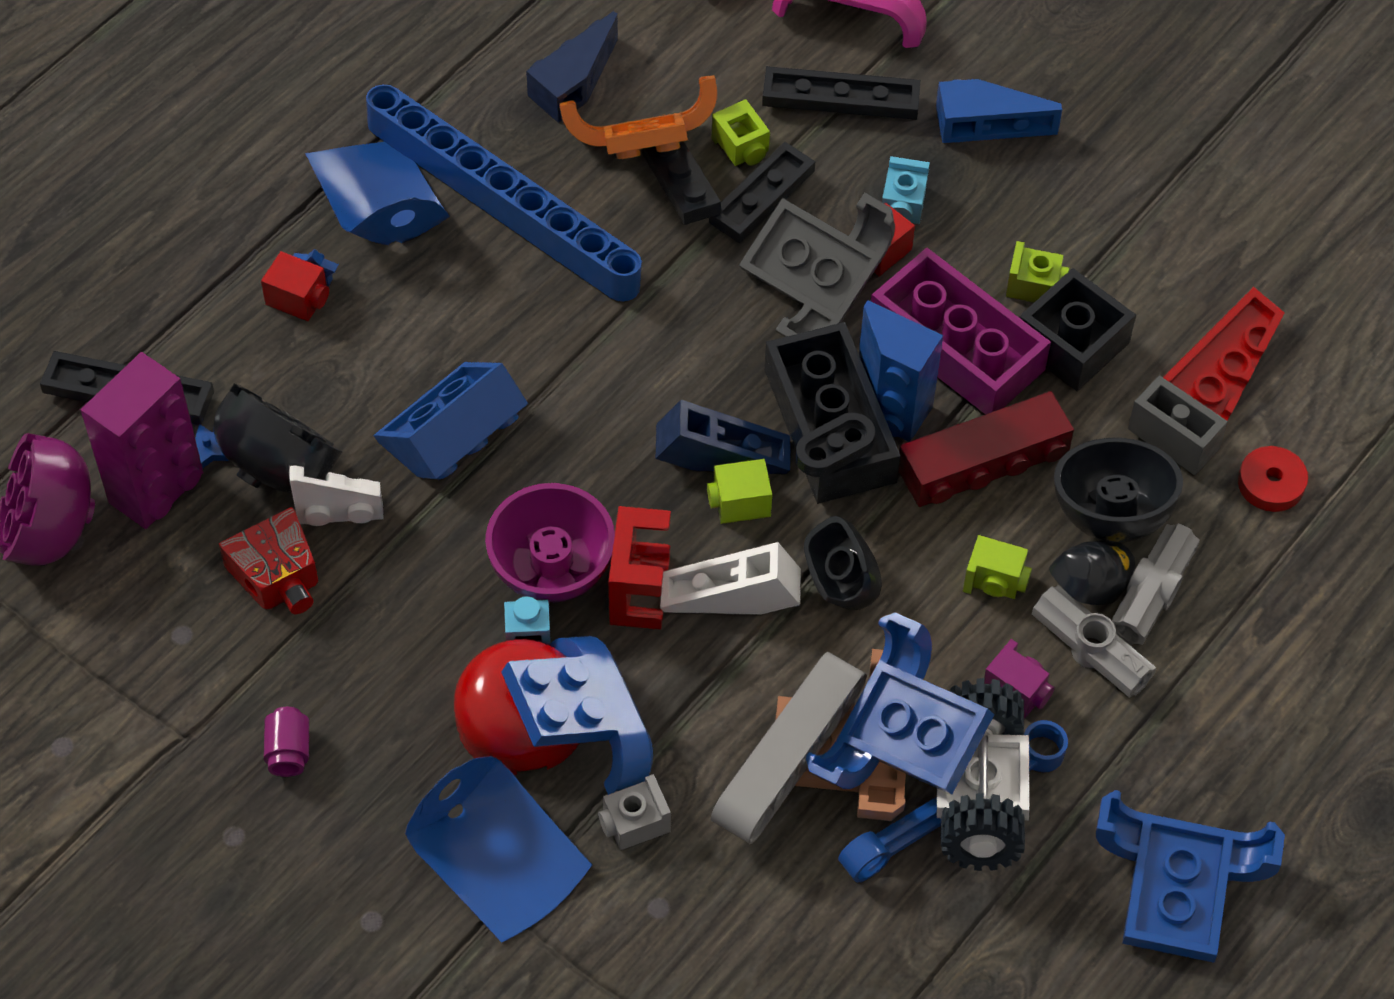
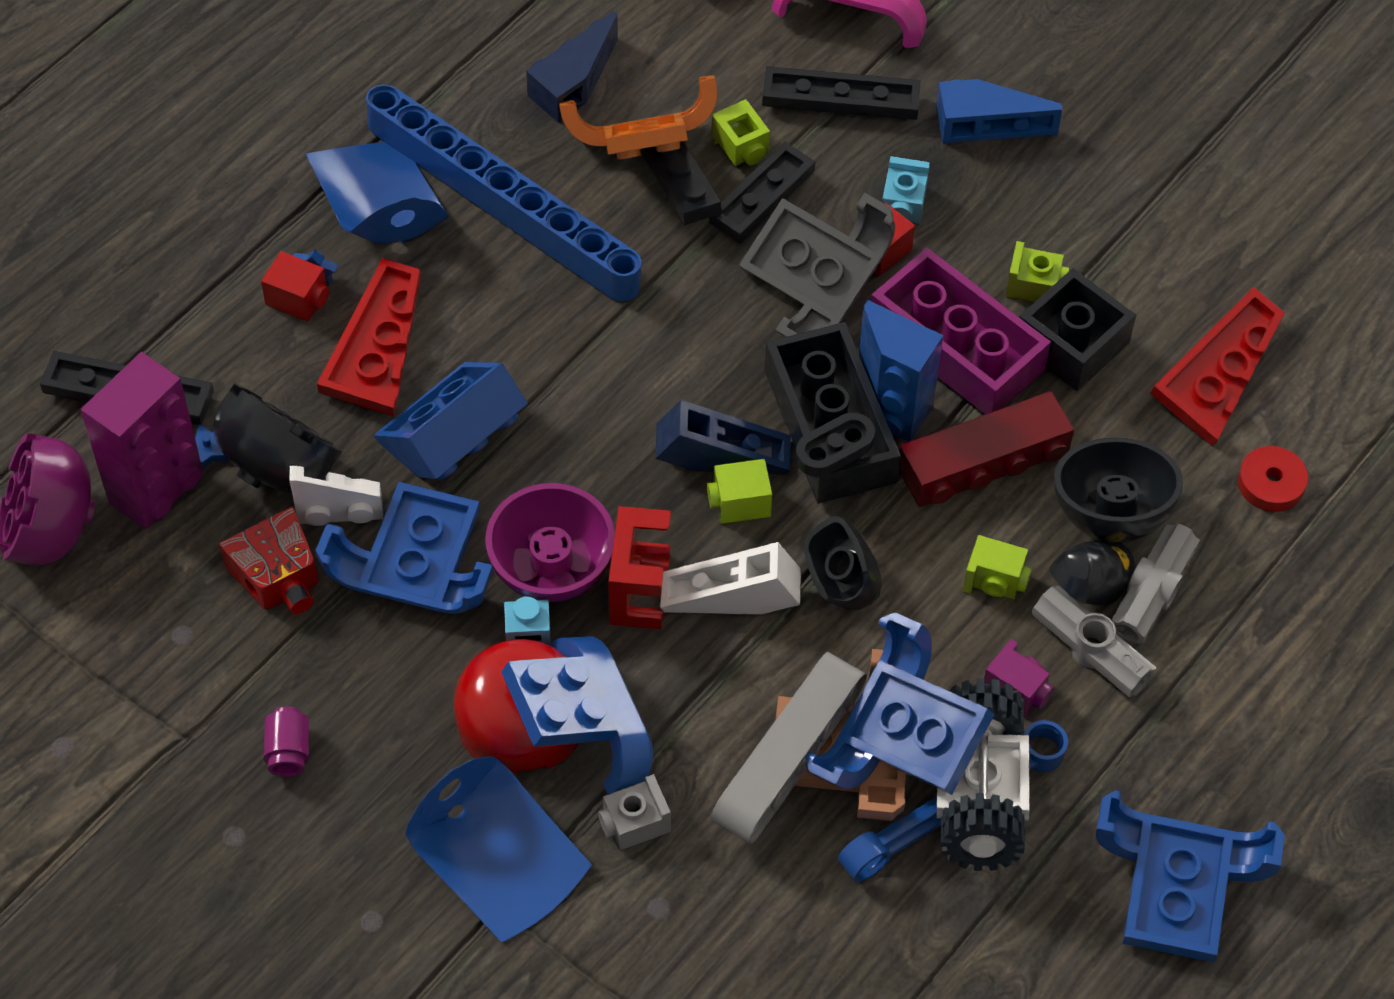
(374, 346): none -> red wing
(413, 553): none -> blue piece
(1177, 424): dark grey brick -> none

